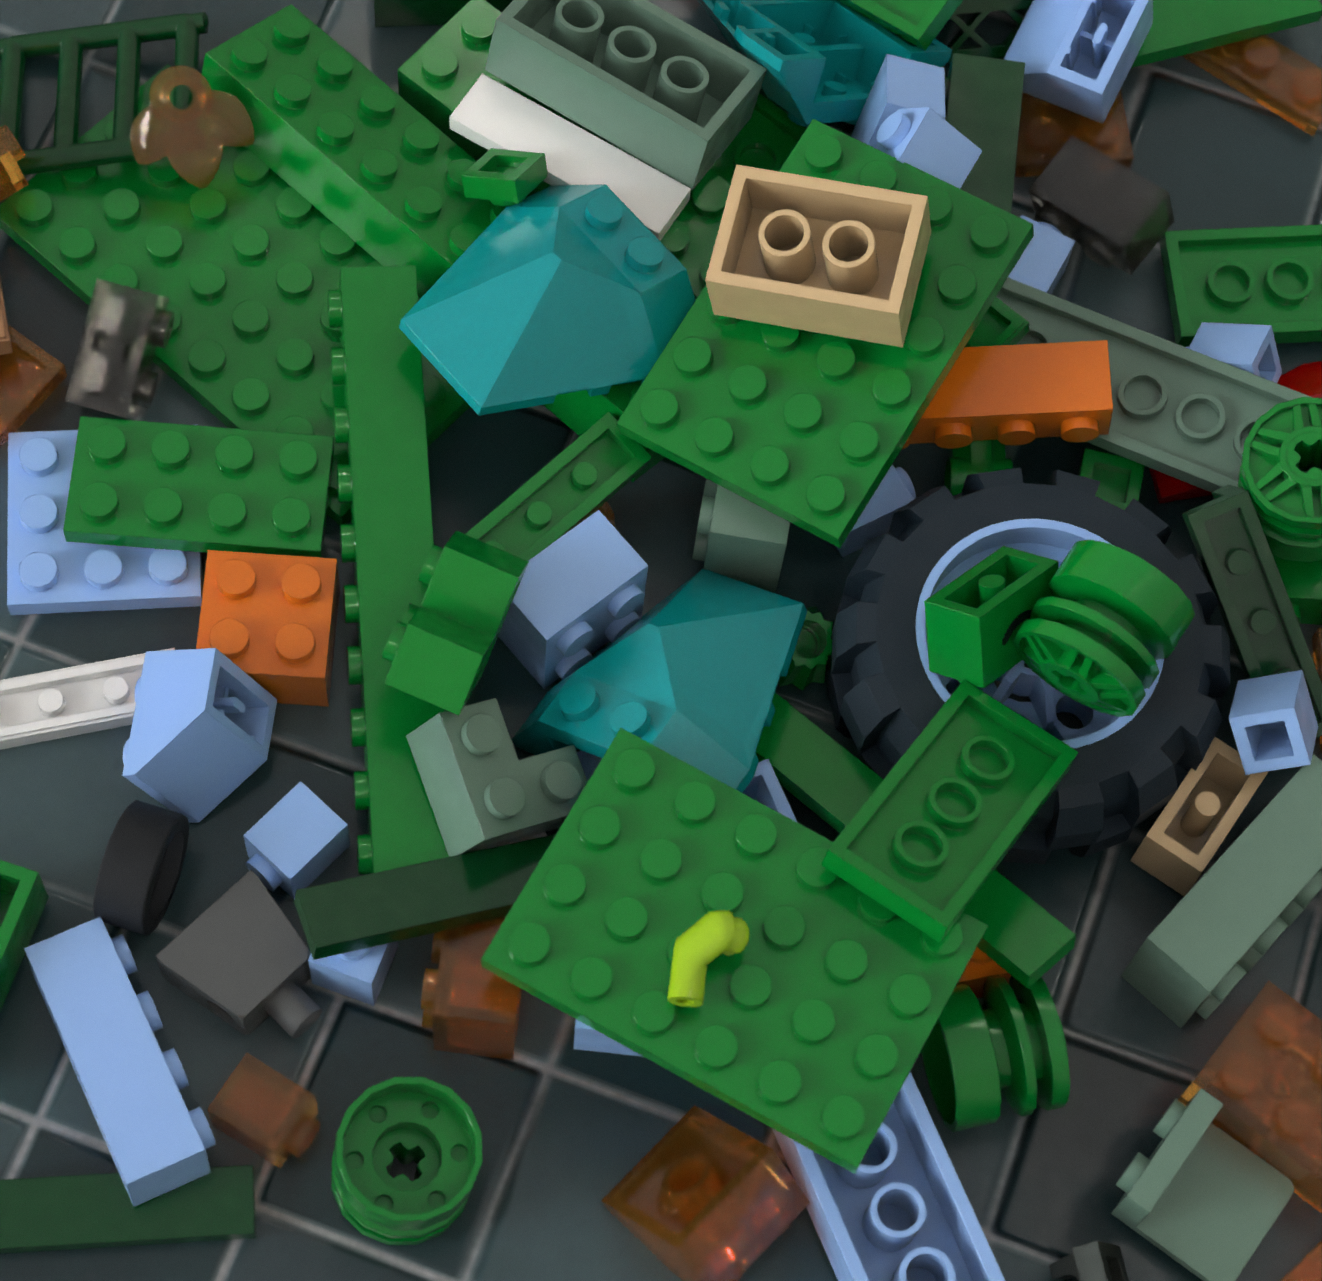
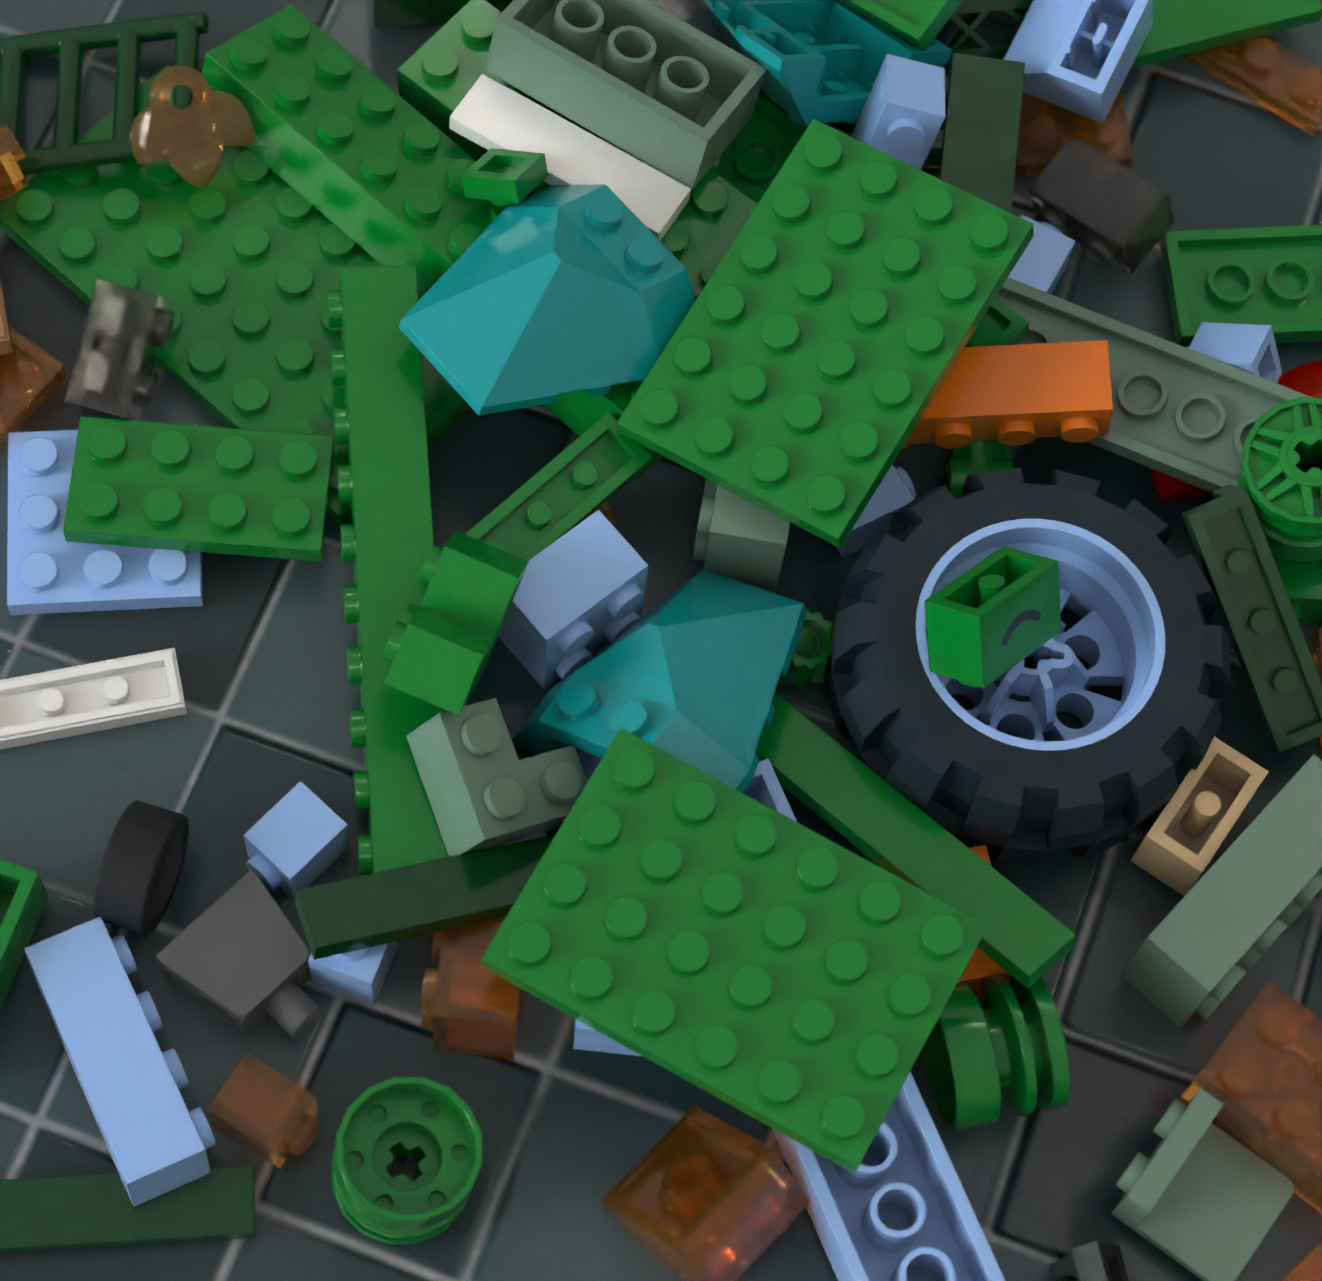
(196, 729): light blue slope -> none
(273, 620): orange brick -> none
(697, 947): lime arm -> none
(819, 255): tan brick -> none
(928, 144): light blue brick -> none
(950, 810): green plate -> none
(1104, 627): green wheel -> none
(1118, 476): green plate -> none
(1273, 722): light blue brick -> none

